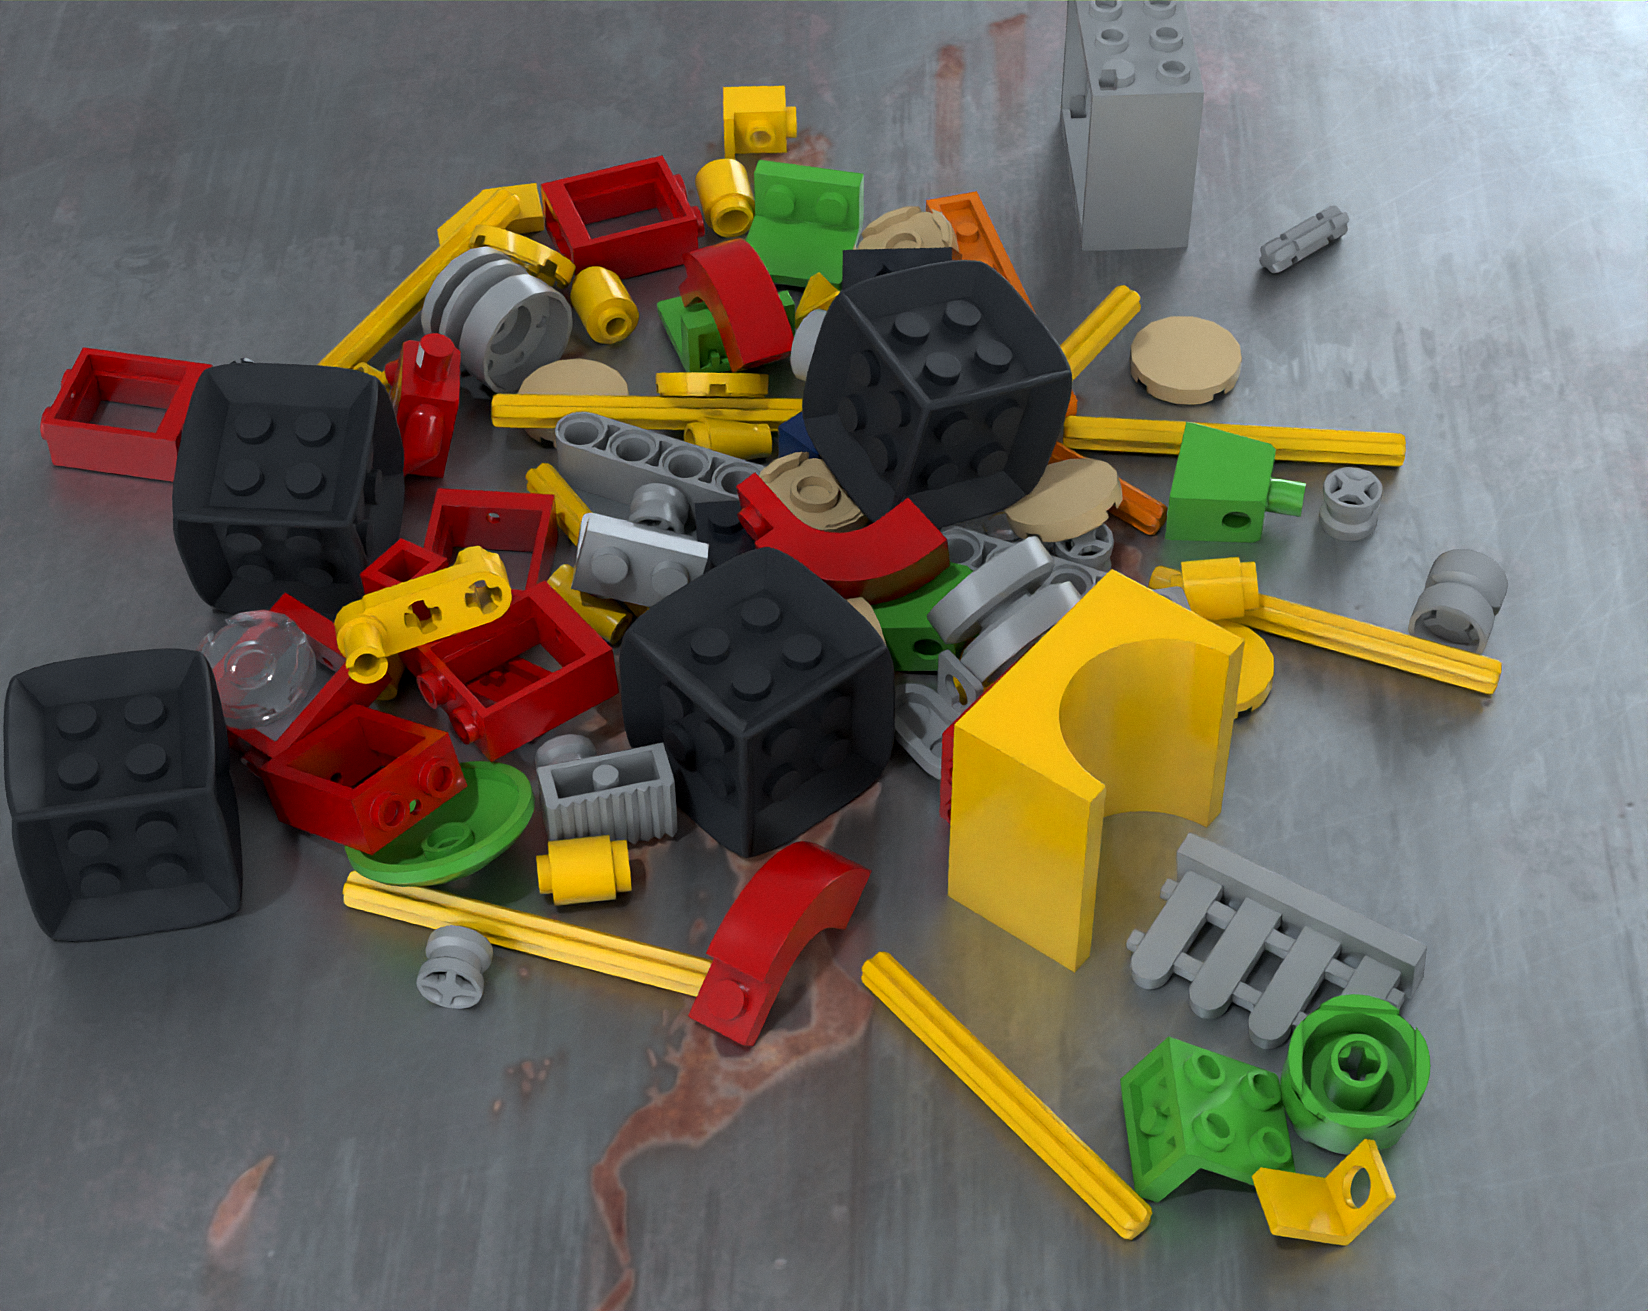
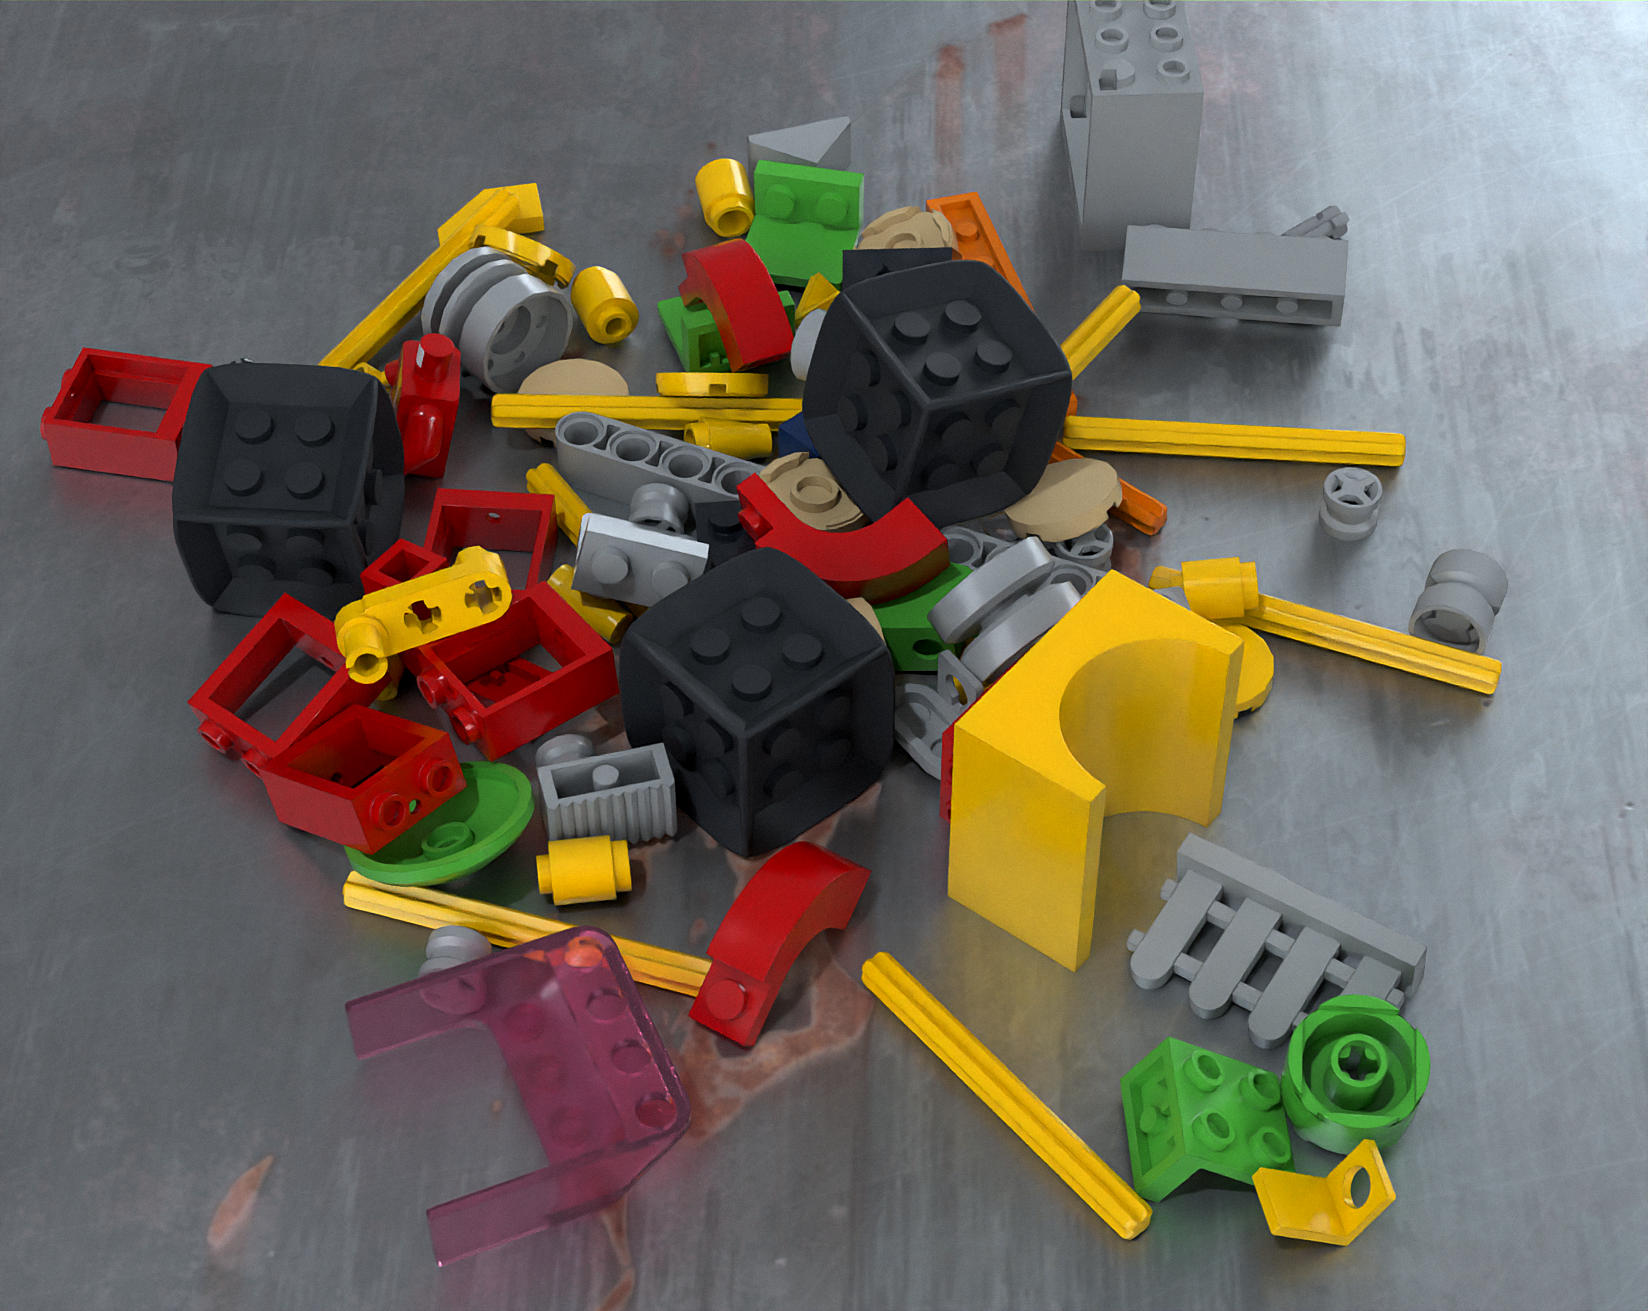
(122, 794): black piece -> none
(259, 667): clear tile -> none
(580, 1062): none -> clear pink windscreen
(619, 192): red window -> none
(757, 120): yellow brick -> none
(812, 144): none -> light grey slope
(1185, 359): tan tile -> none
(1226, 488): bright green torso -> none
(1236, 274): none -> light grey brick

